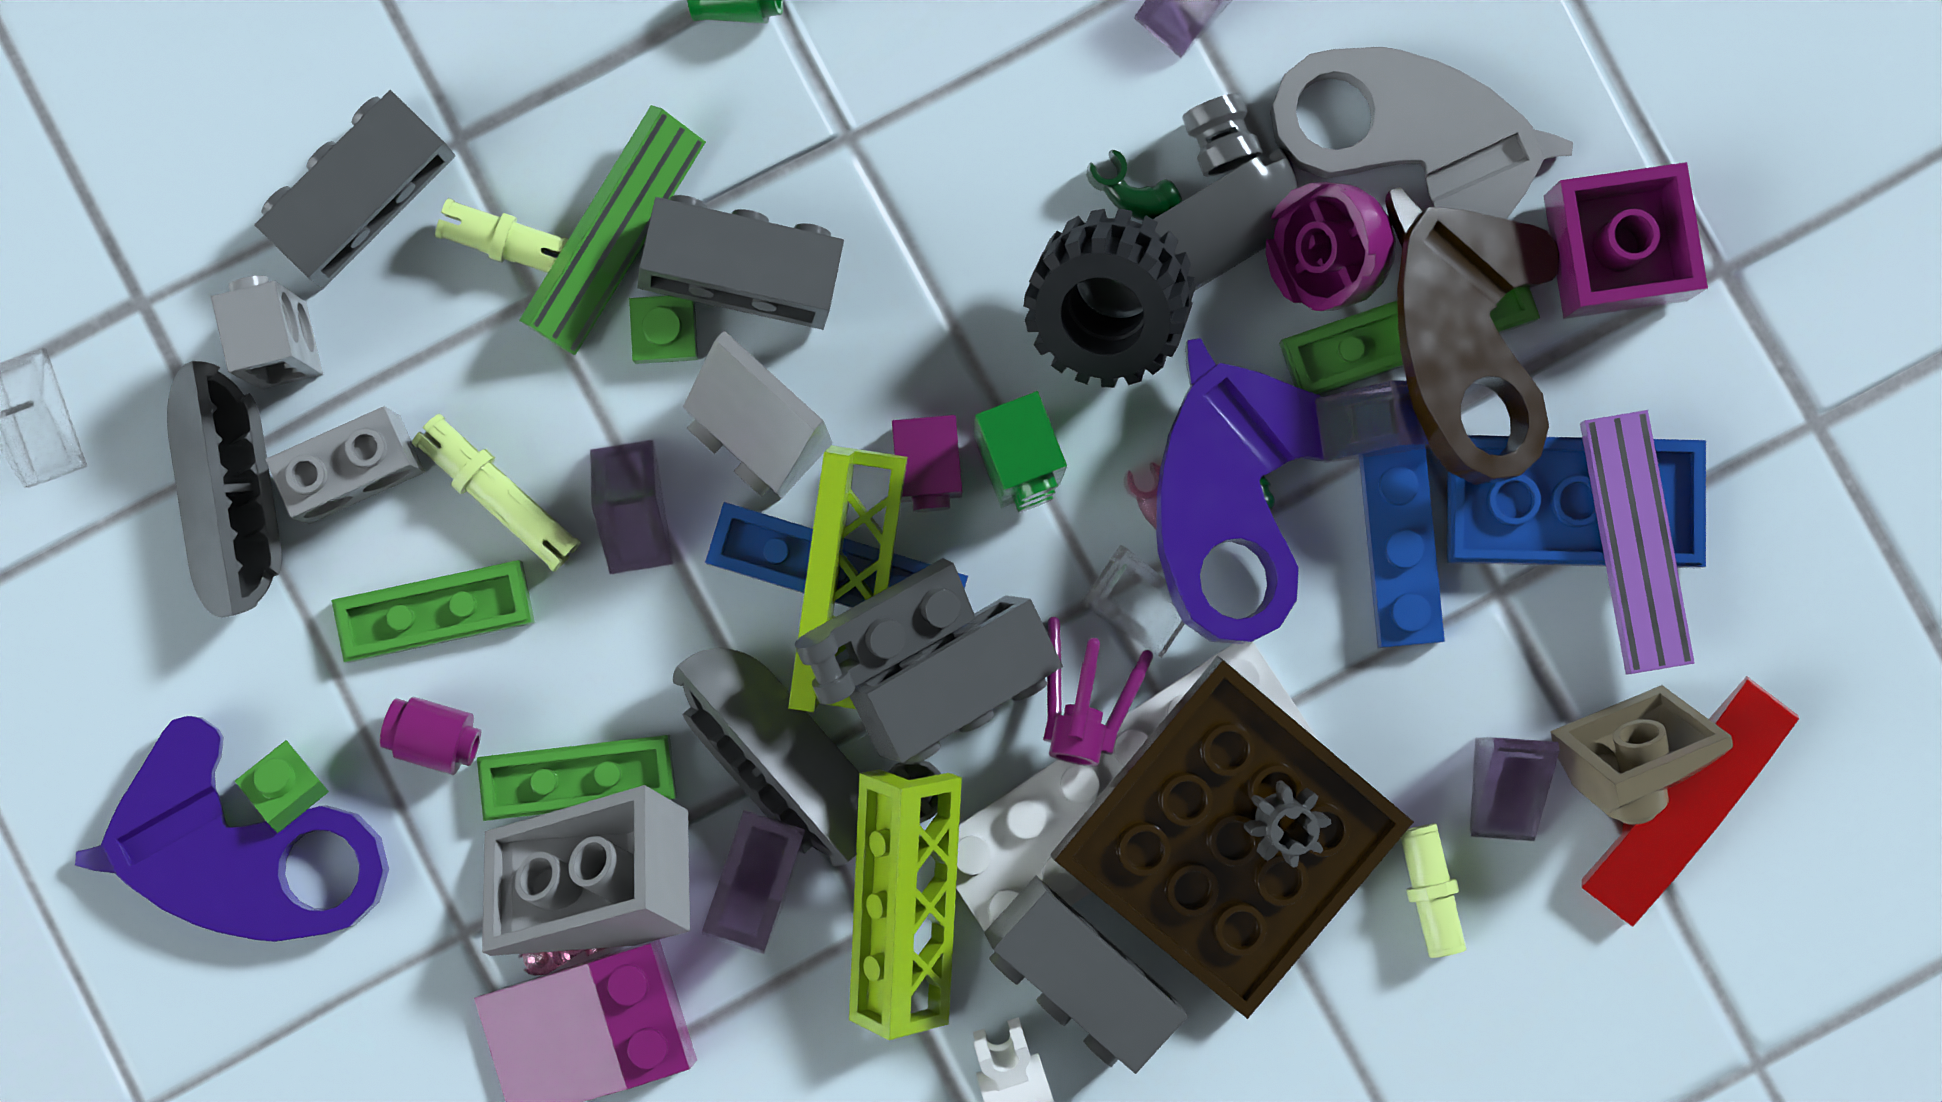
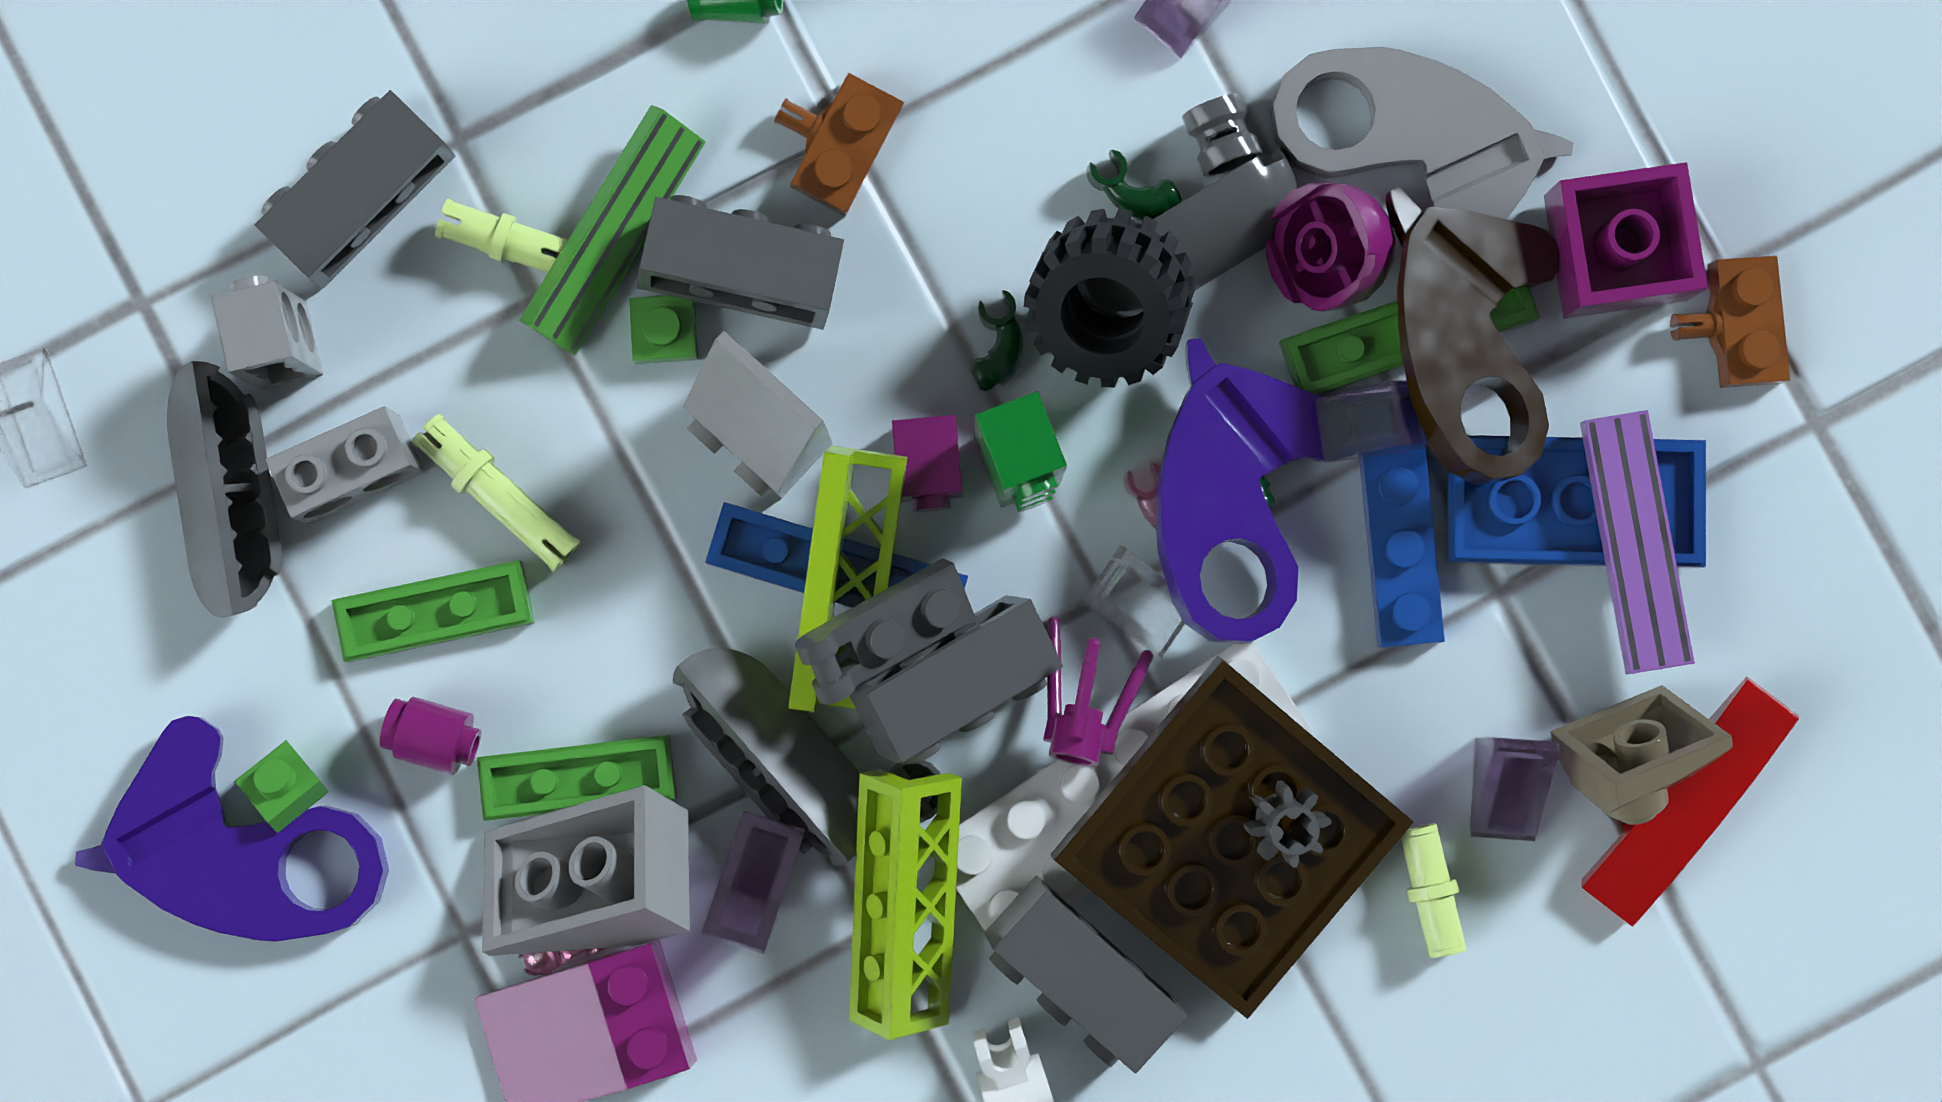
(629, 507): clear purple slope -> none
(840, 141): none -> dark orange plate
(1007, 351): none -> dark green arm
(1742, 322): none -> dark orange plate

